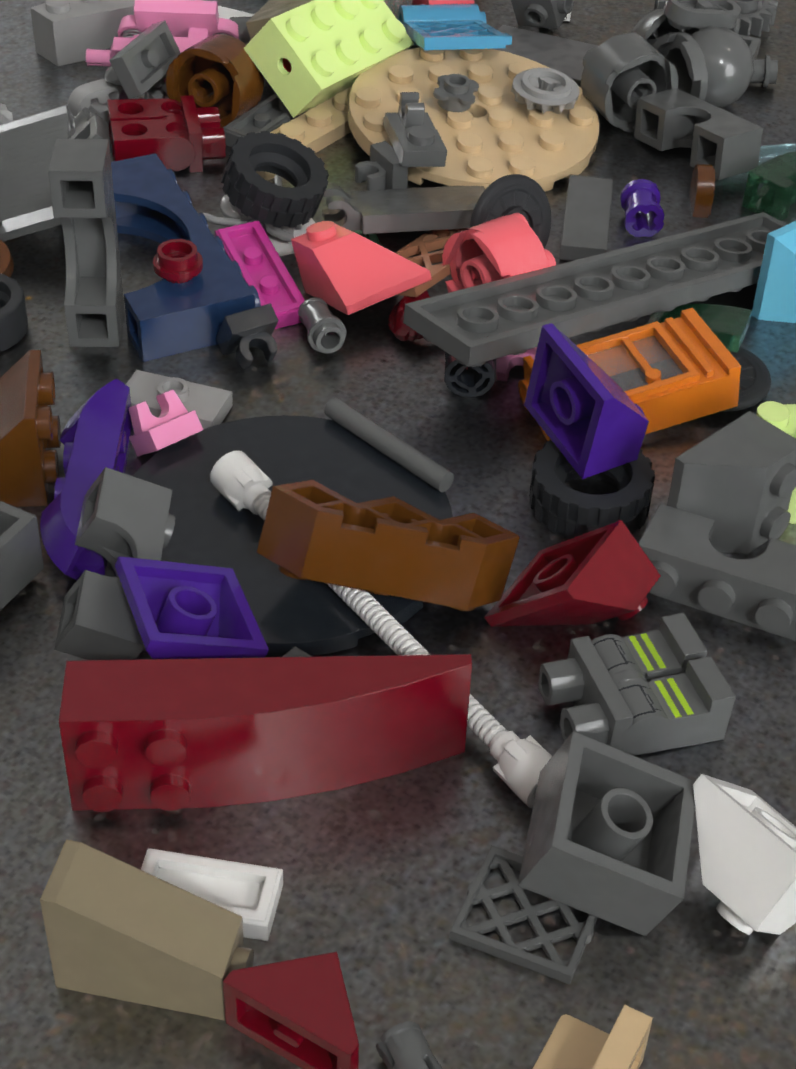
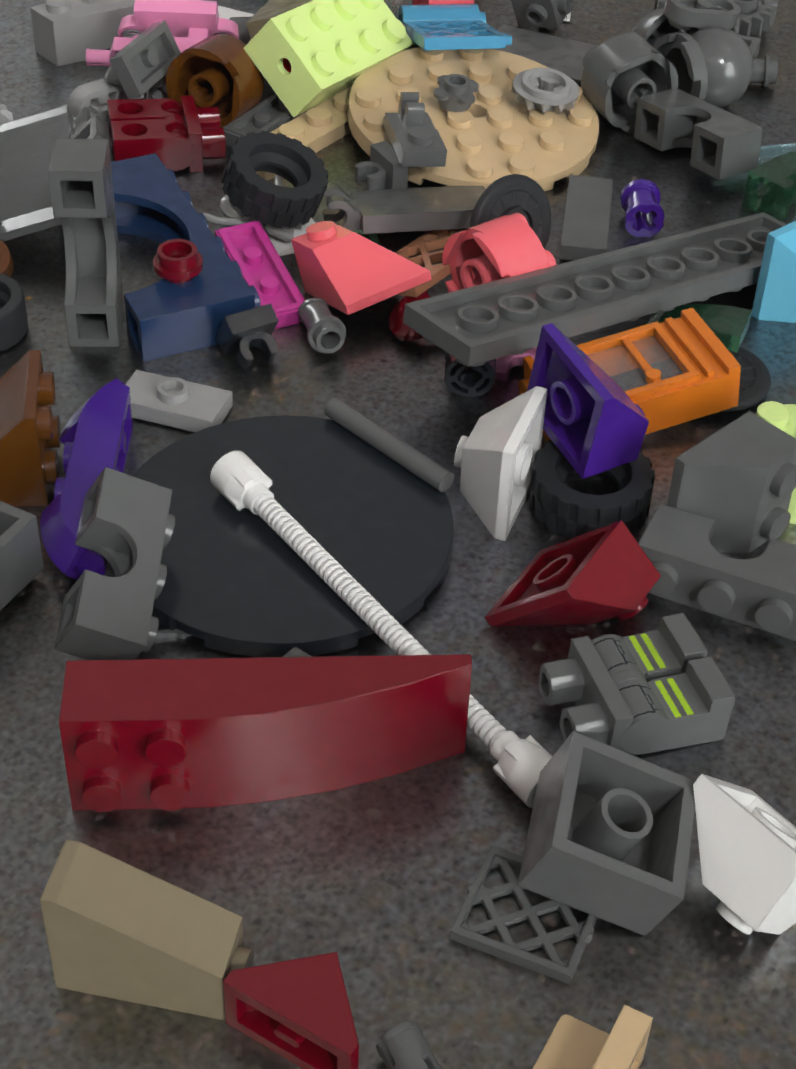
(171, 426): bright pink tile -> none
(190, 610): dark purple slope -> none
(236, 886): white tile -> none
(386, 547): reddish brown brick -> none
(500, 459): none -> white slope
(702, 190): reddish brown tile -> none

